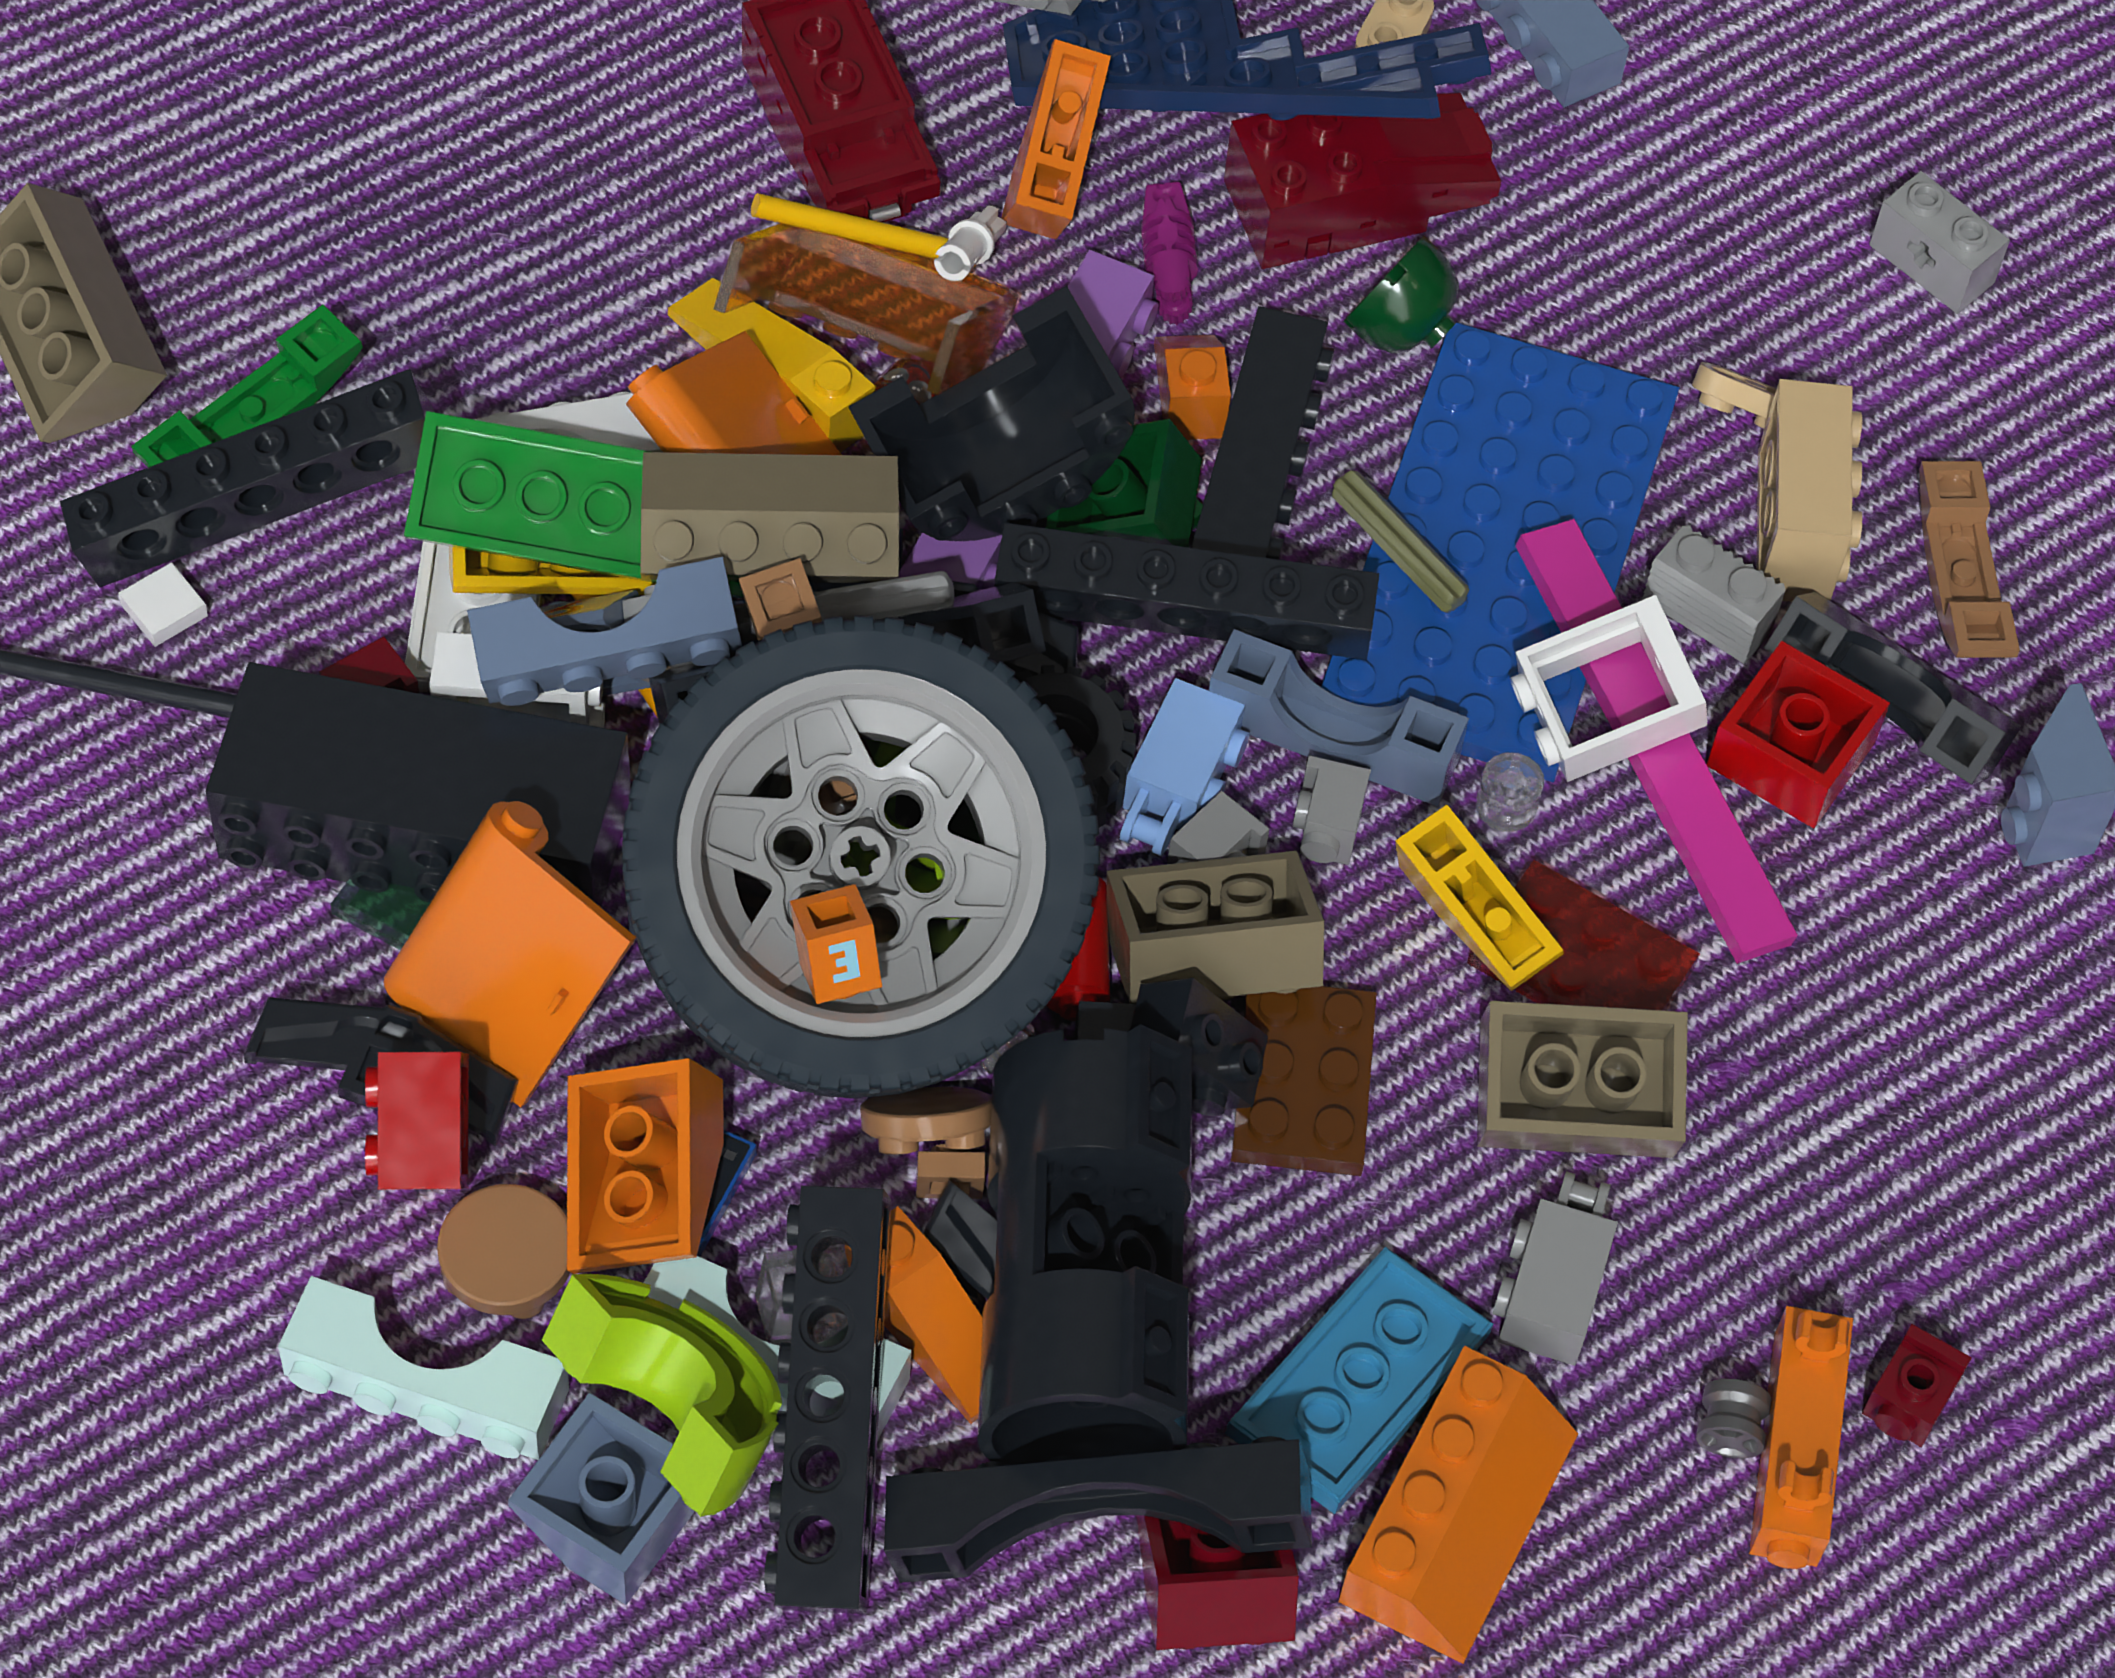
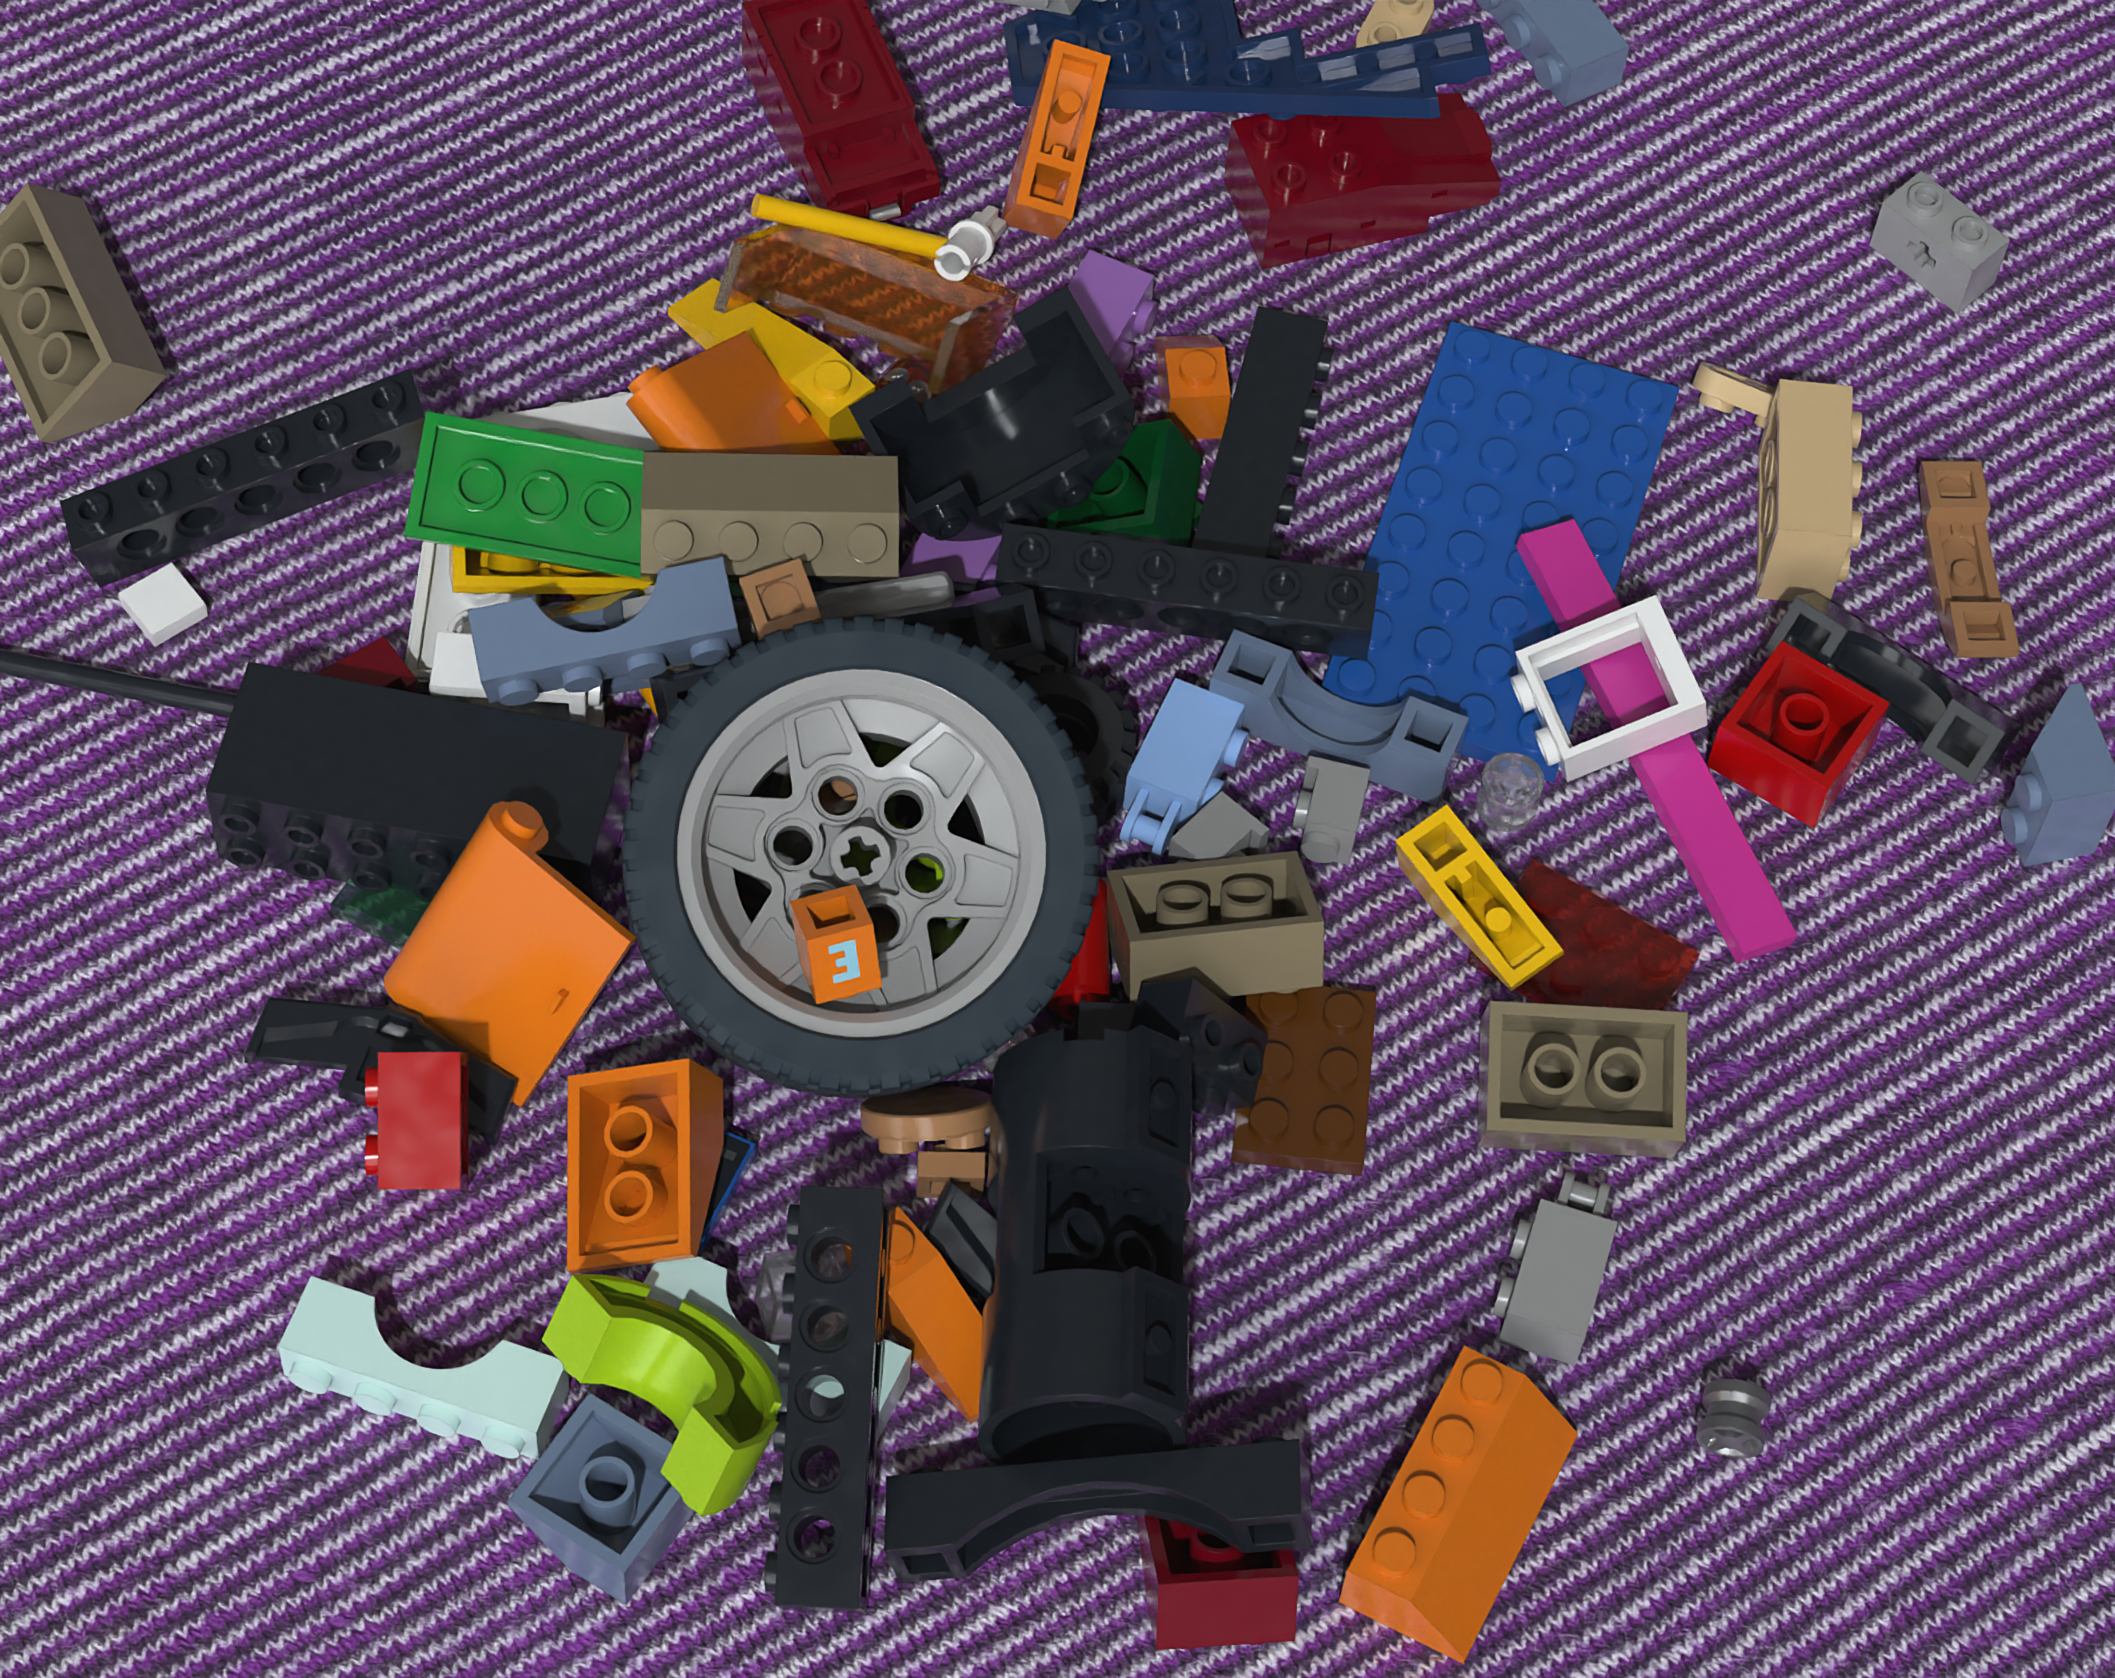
(307, 365): green slope -> none
(504, 1250): medium nougat tile -> none
(1169, 249): magenta hinge -> none
(1362, 1375): dark azure tile -> none
(1400, 541): olive axle -> none
(1409, 302): dark green cylinder -> none
(1714, 593): light grey brick -> none
(1801, 1438): orange brick -> none
(1916, 1386): dark red brick -> none

